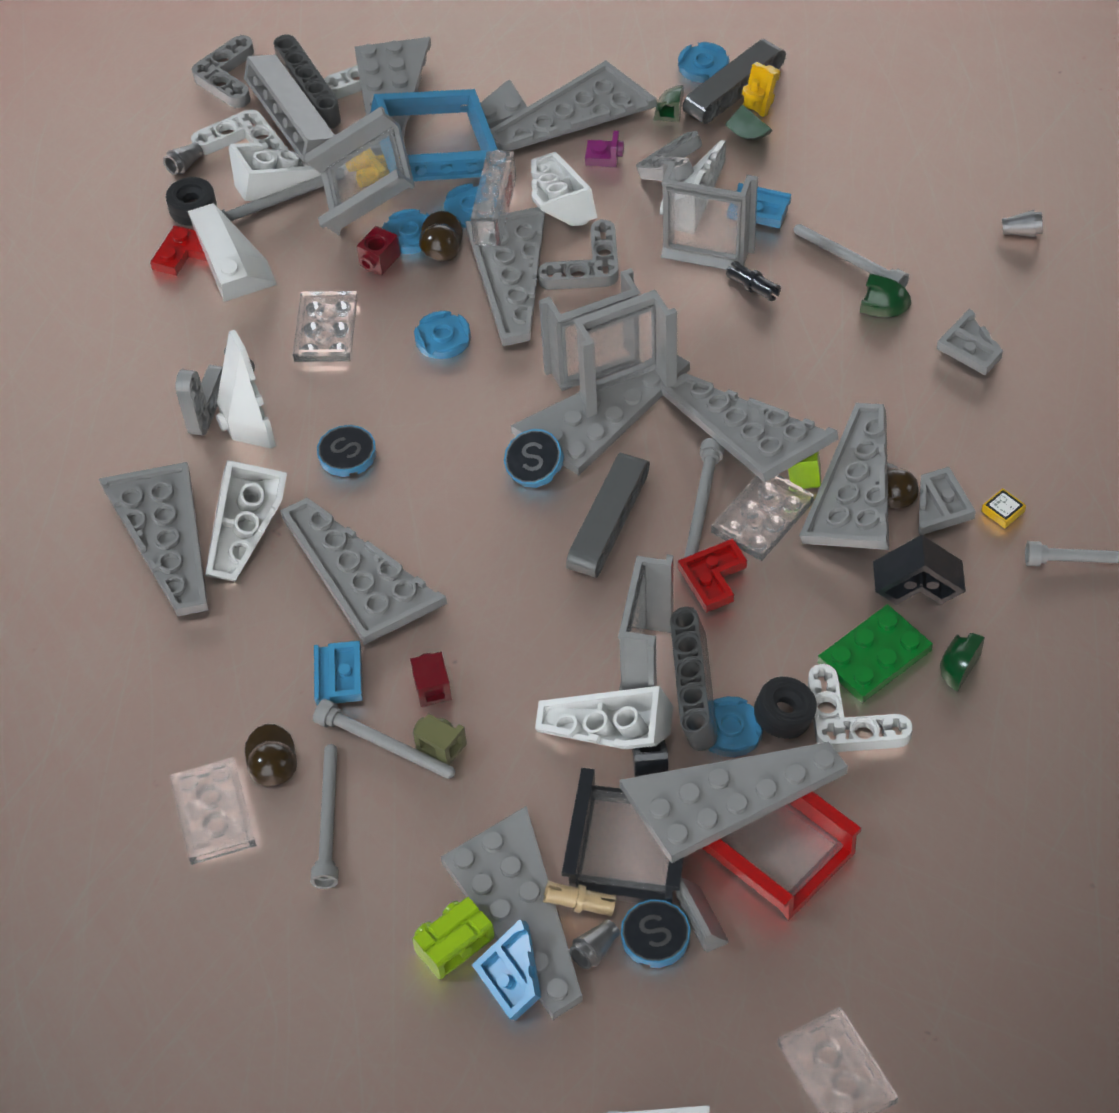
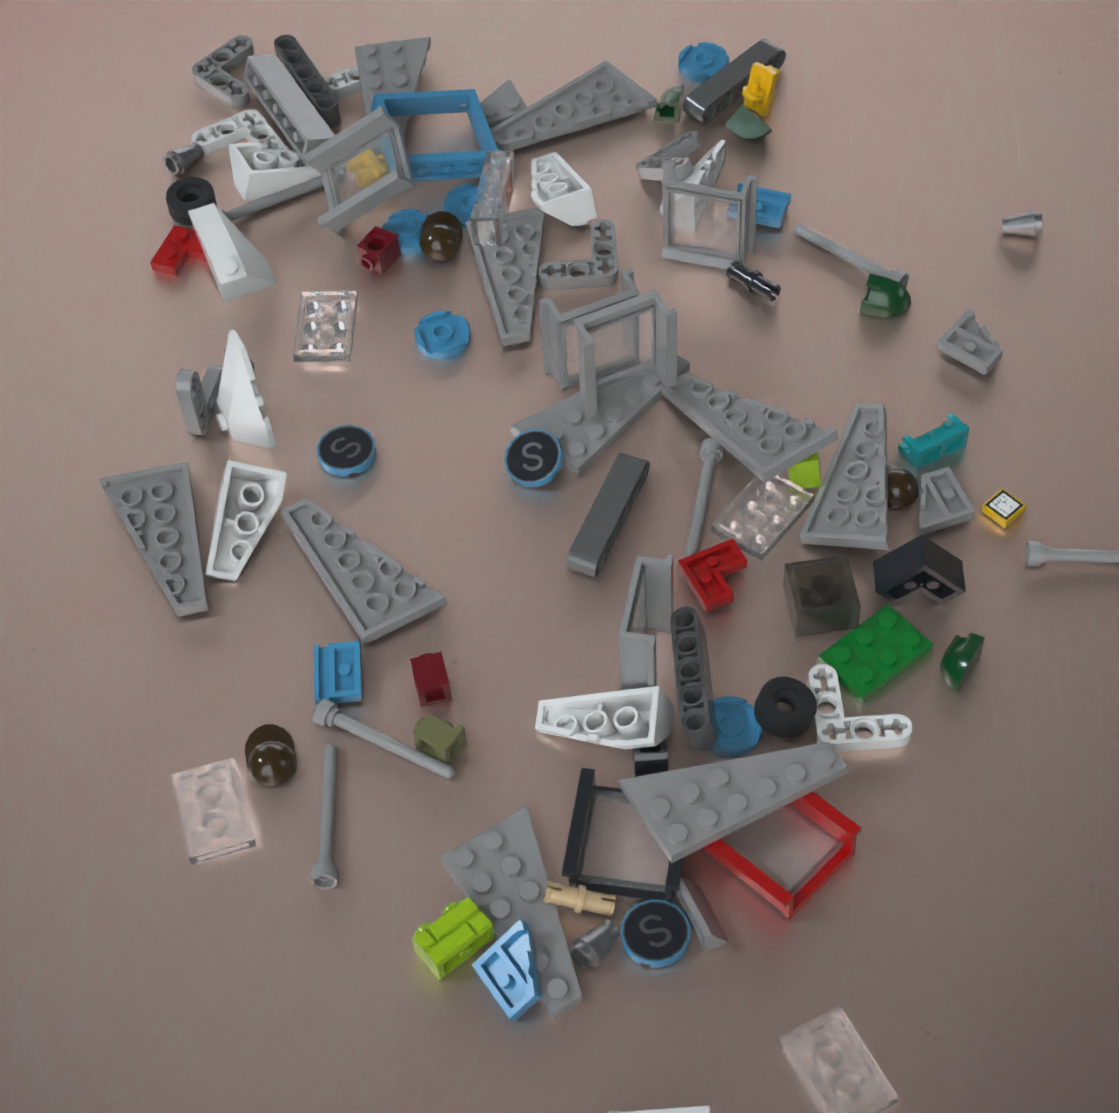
(604, 153): magenta bracket -> none
(821, 596): none -> clear smoke brick
(935, 443): none -> teal hinge

